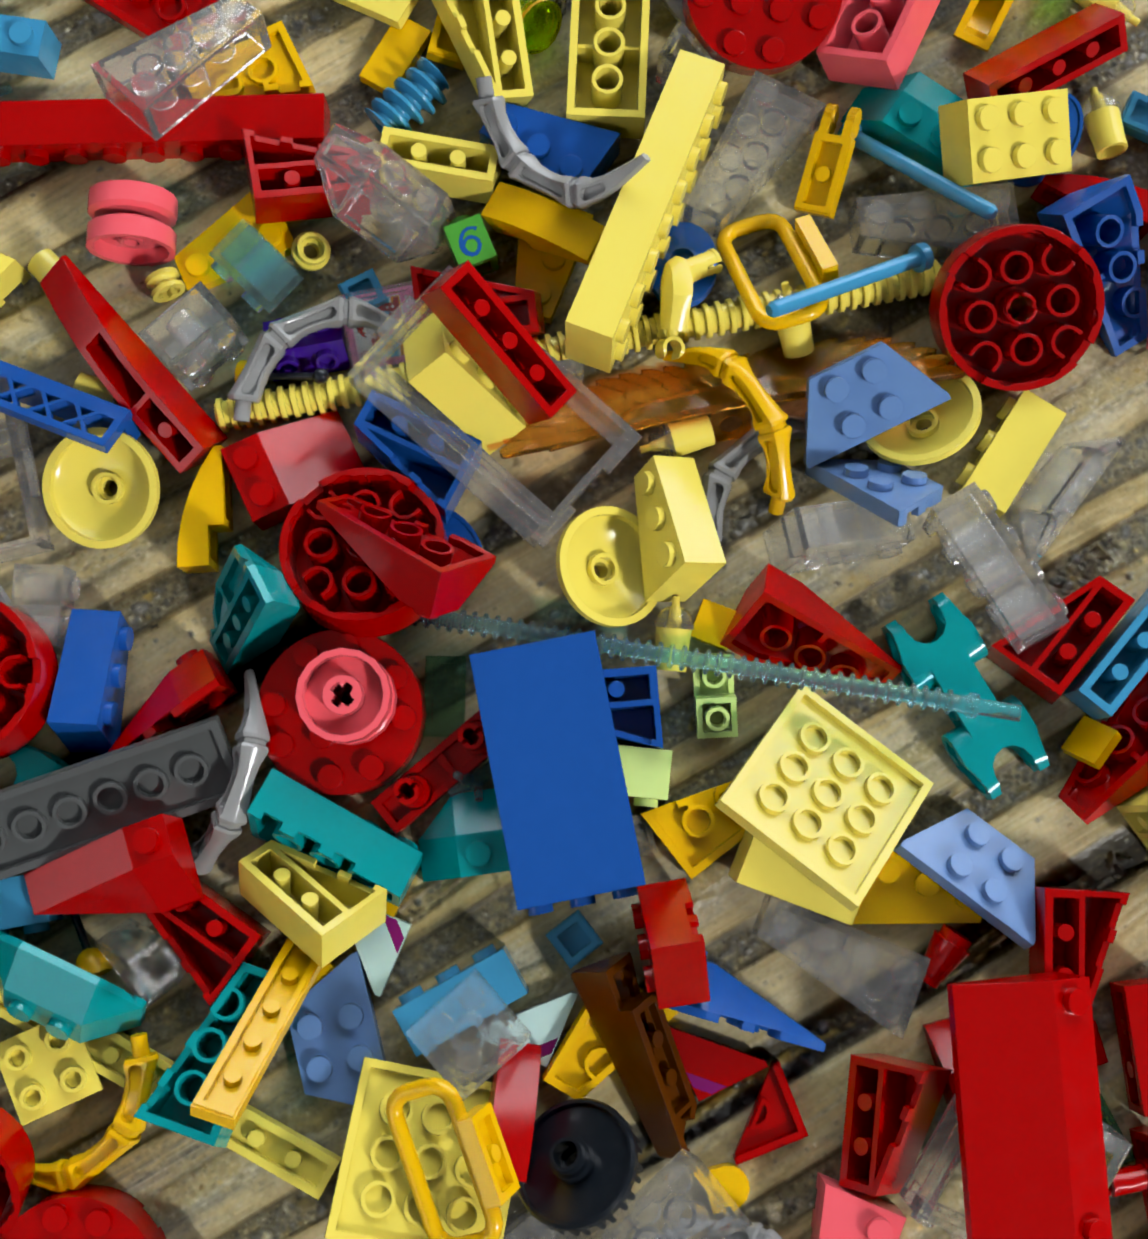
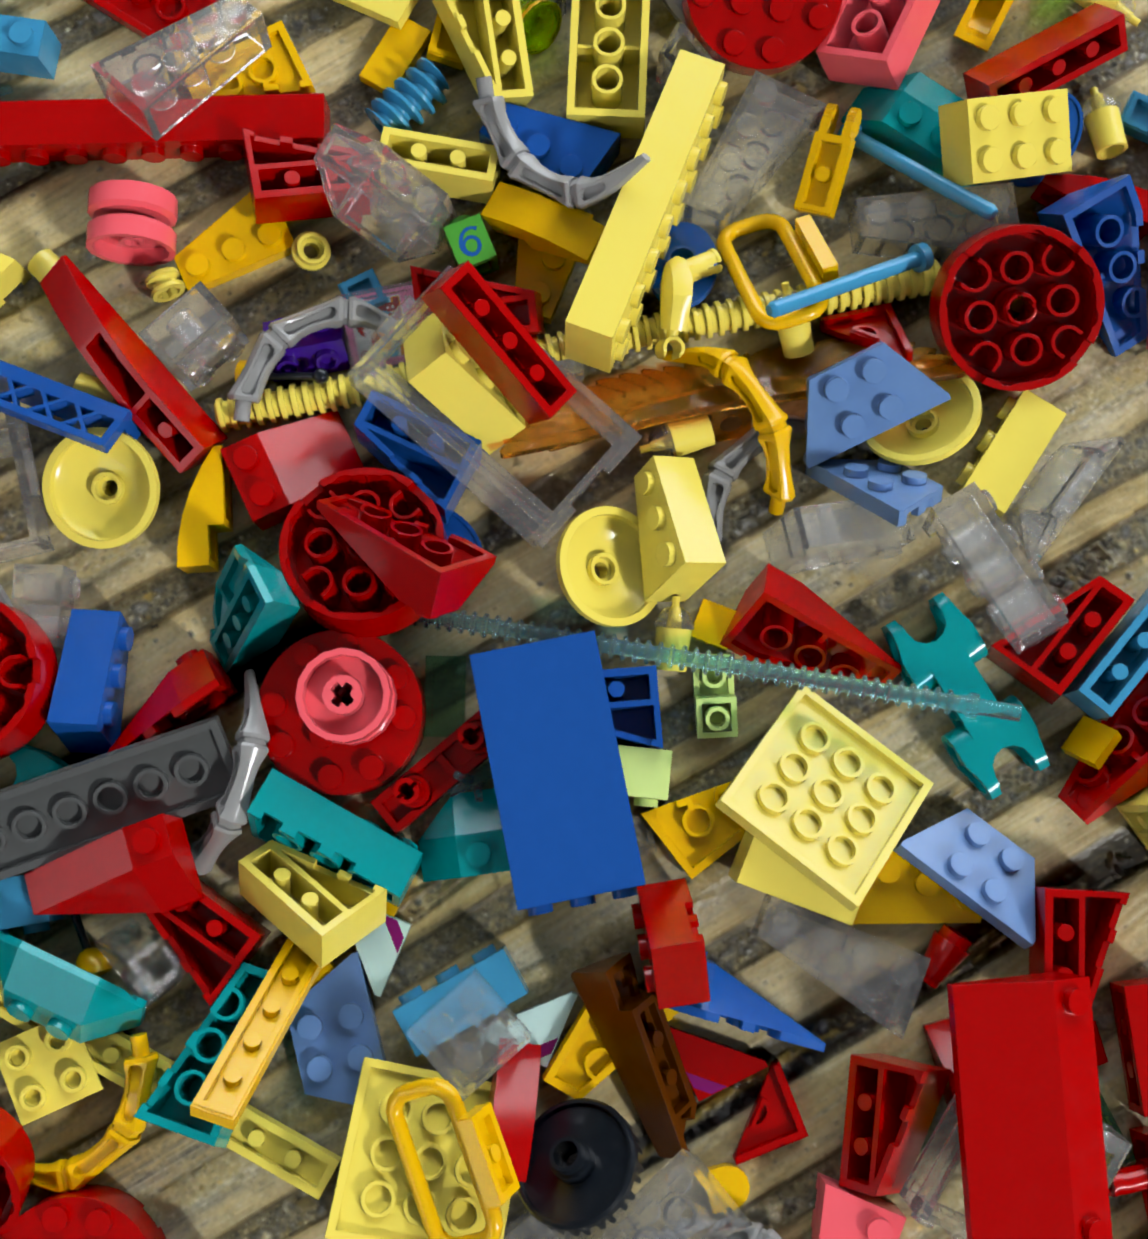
(256, 266): clear light blue brick -> none
(574, 938): dark azure tile -> none
(869, 327): none -> red tile

